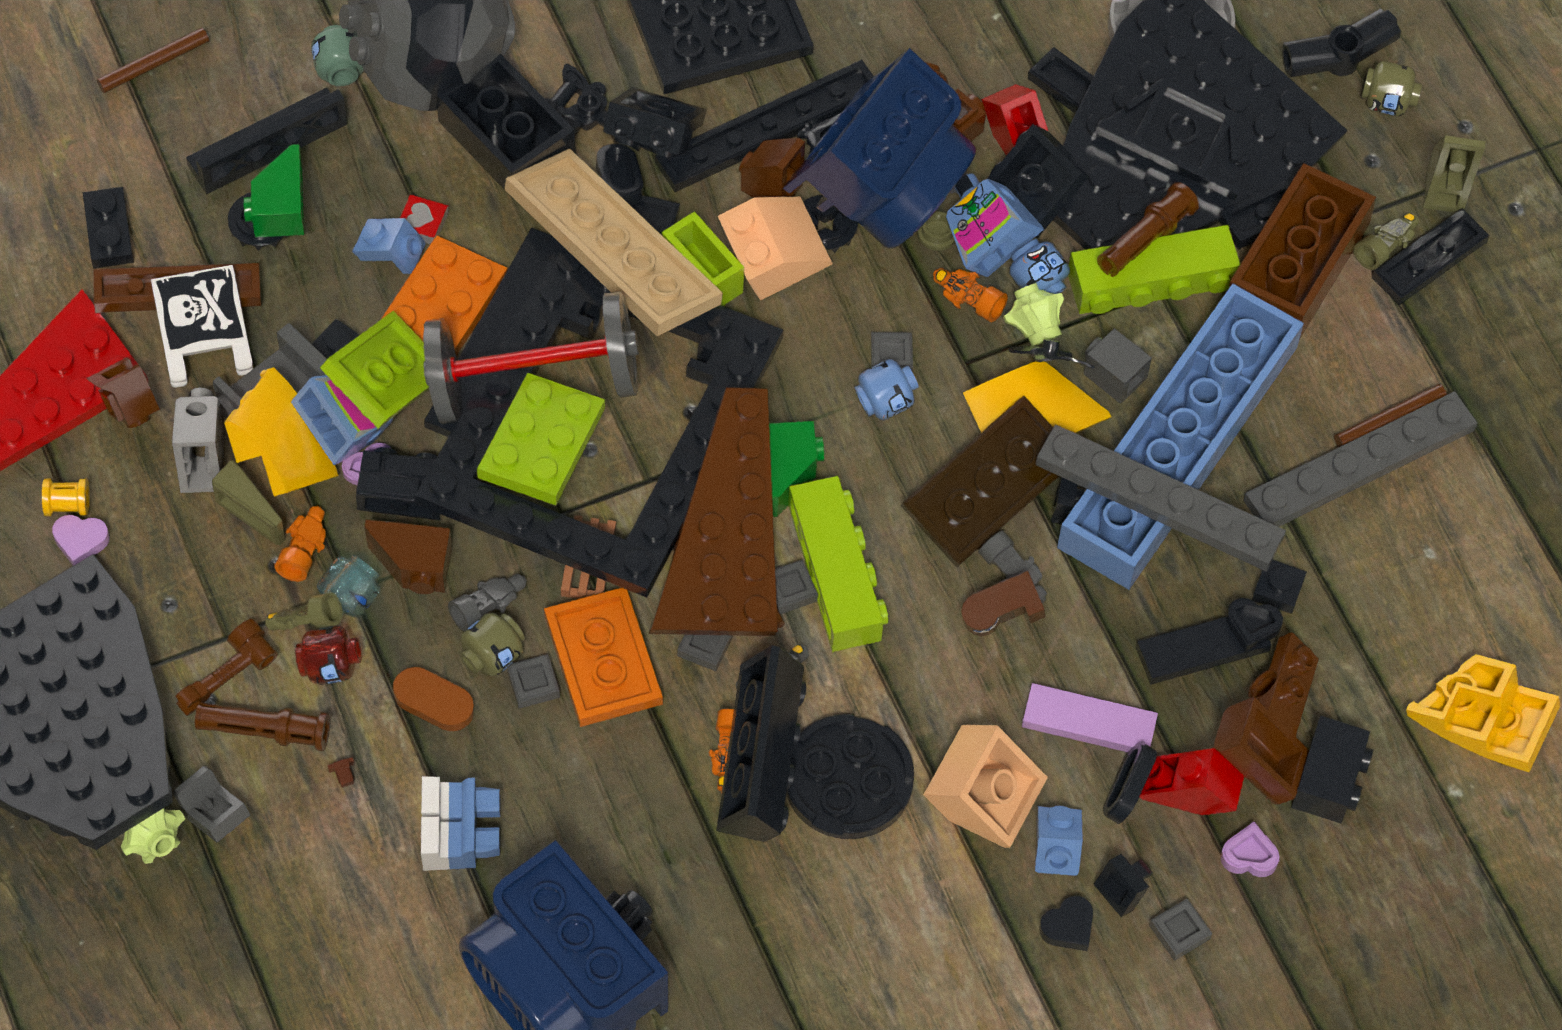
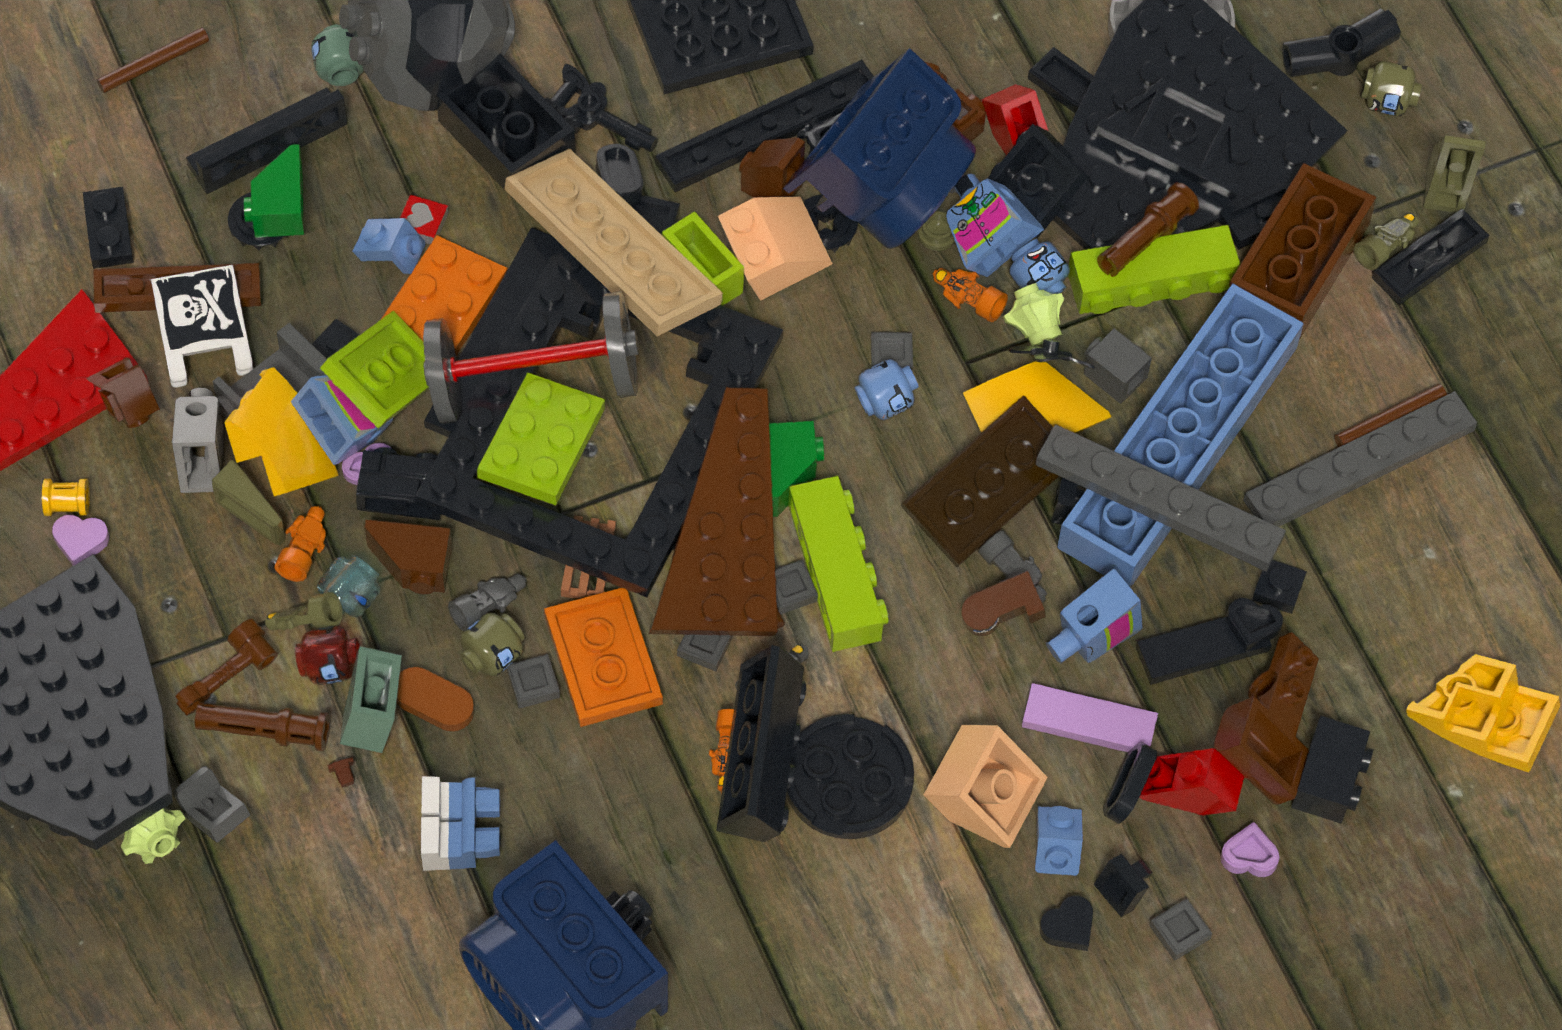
(371, 700): none -> sand green slope
(653, 121): black plate -> none
(1097, 620): none -> medium blue torso

